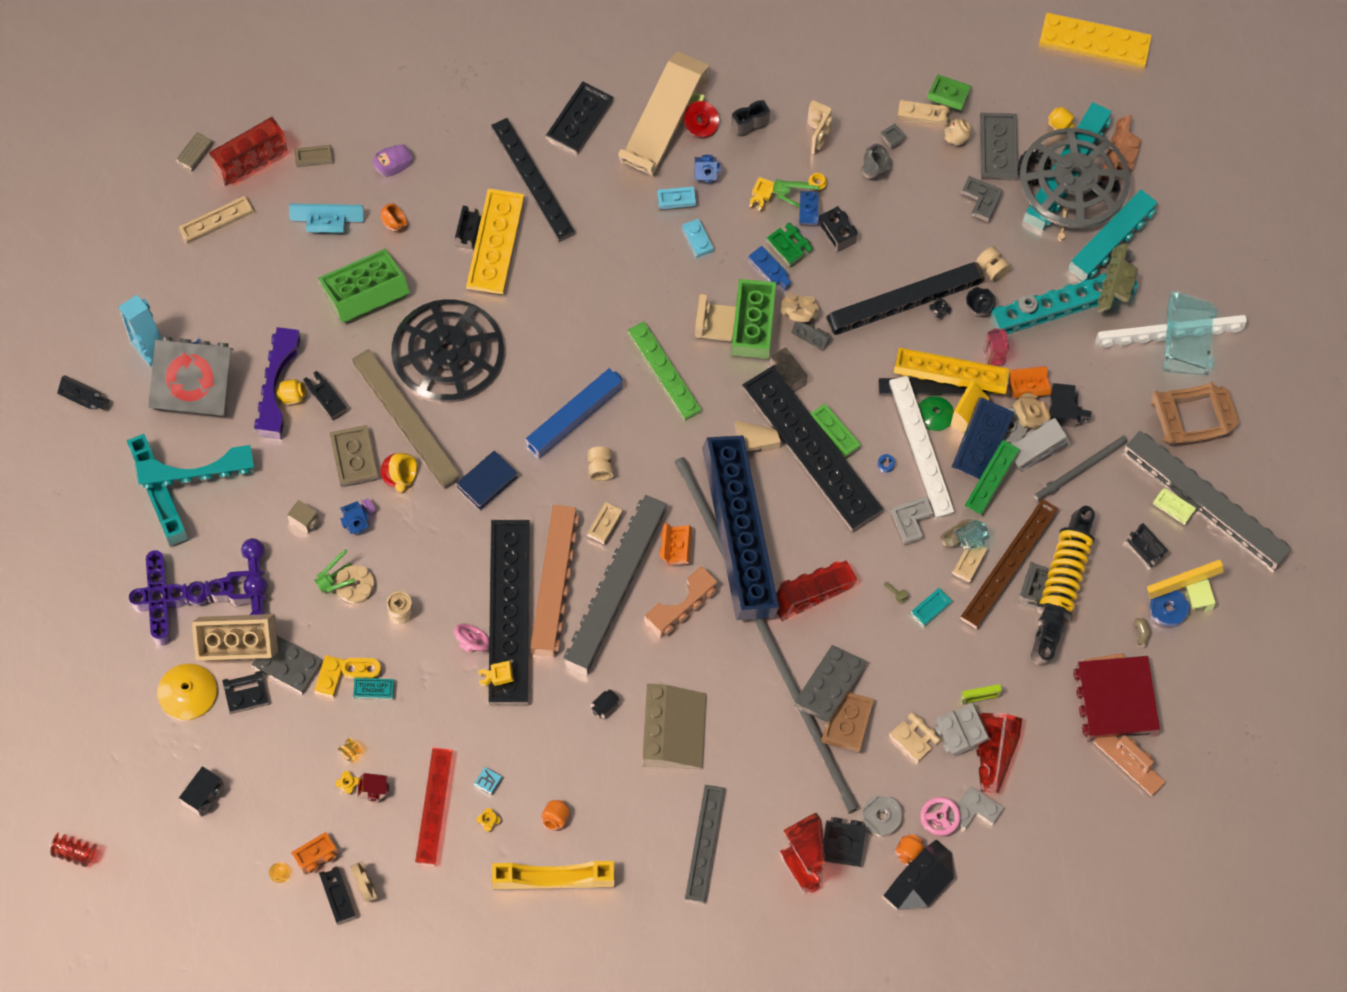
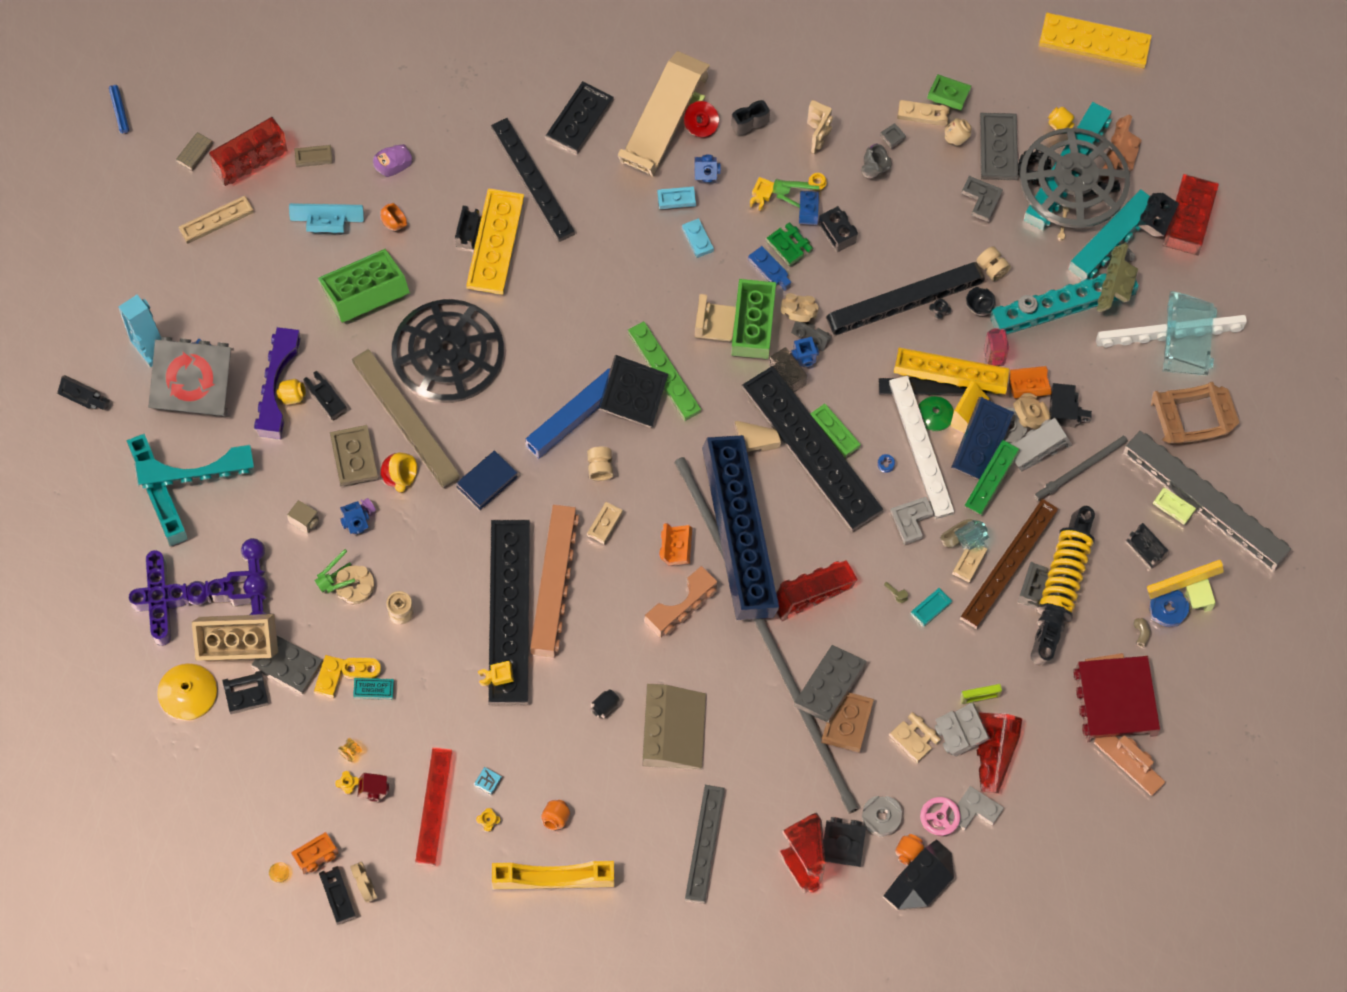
(71, 851): clear red piece -> none
(119, 109): none -> blue axle
(201, 791): black brick -> none
(469, 640): bright pink piece -> none
(615, 585): dark grey brick -> none
(633, 391): none -> black plate
(805, 351): none -> blue brick
(1155, 217): none -> black brick
(1192, 214): none -> clear red brick

